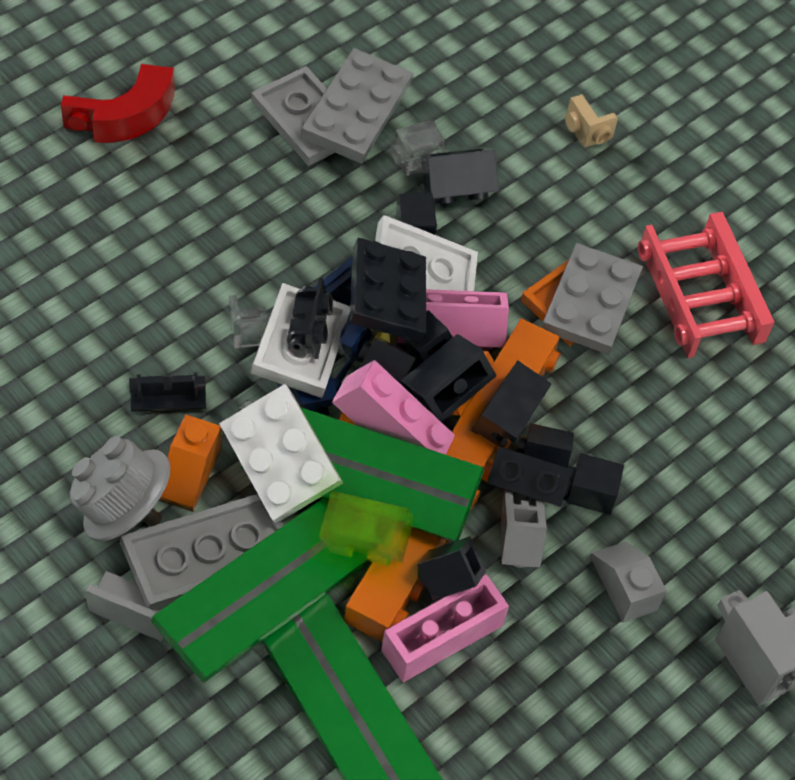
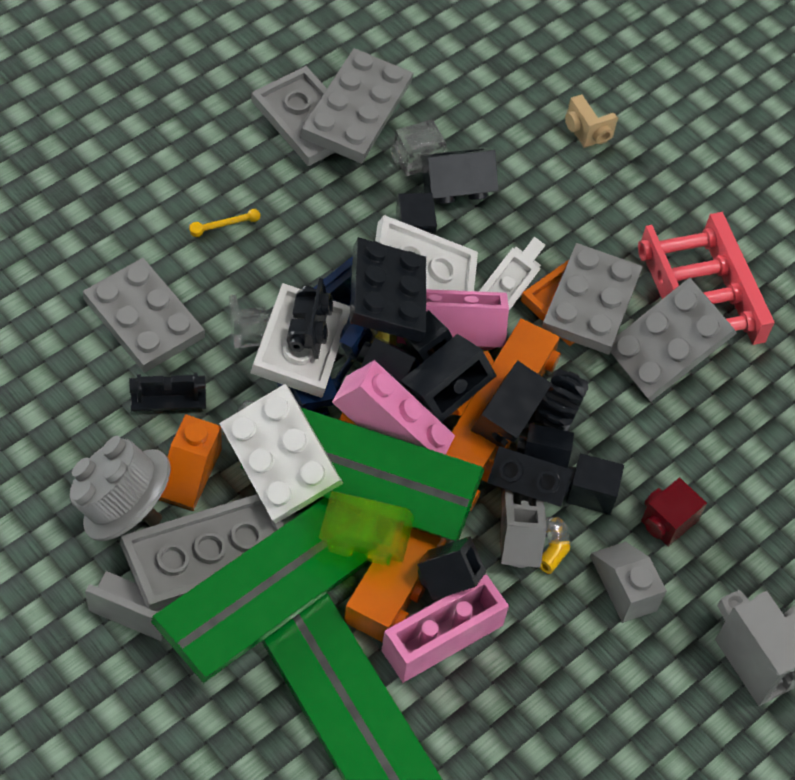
(126, 115): red arch -> none
(143, 314): none -> light grey plate
(198, 228): none -> yellow hinge
(515, 272): none -> white hinge
(558, 544): none -> arm
(561, 400): none -> black gear
(671, 339): none -> light grey plate
(672, 511): none -> dark red brick

